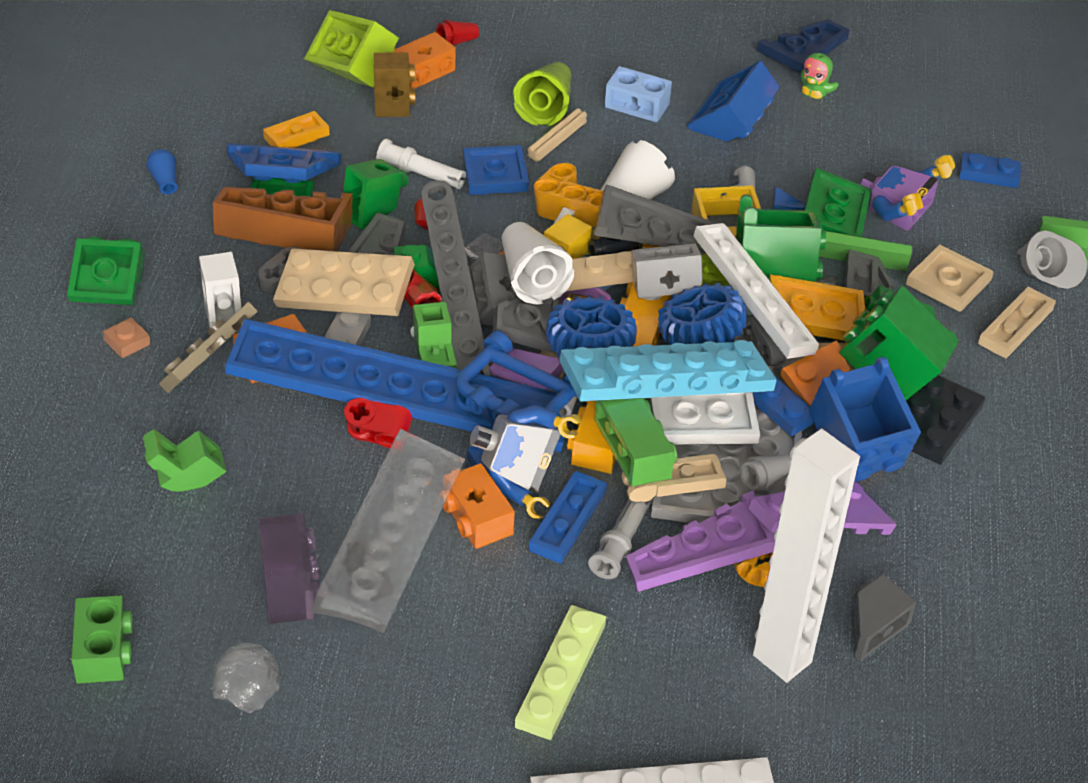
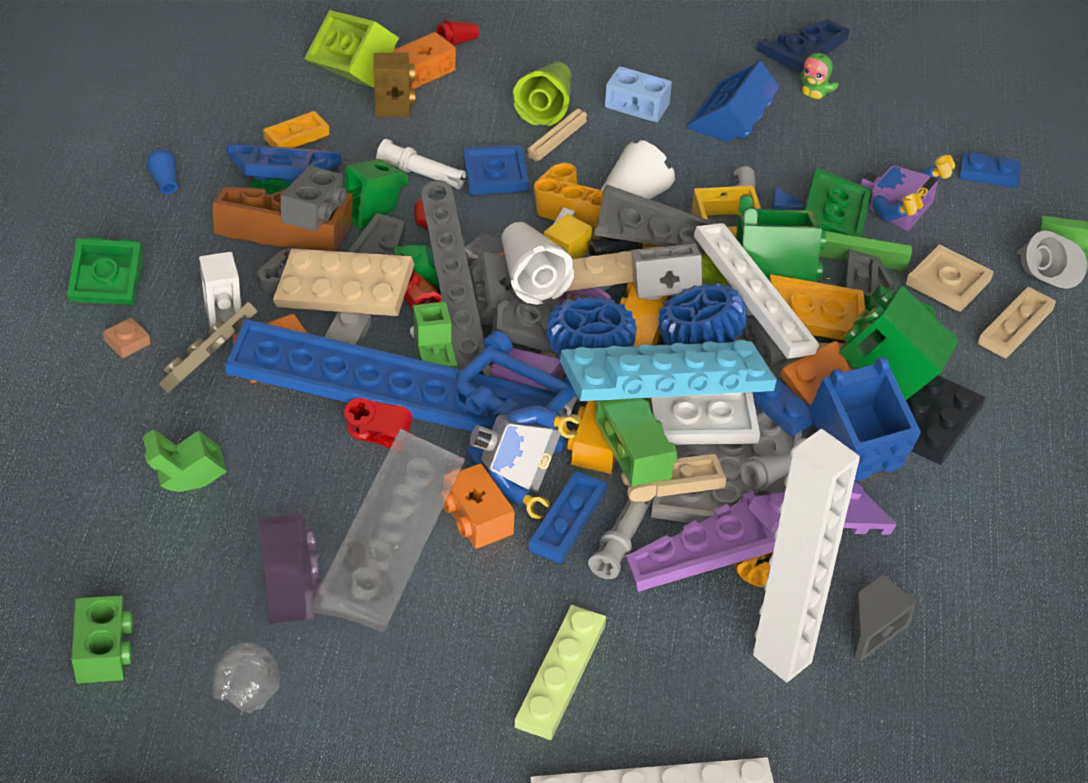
(312, 198): none -> dark grey brick

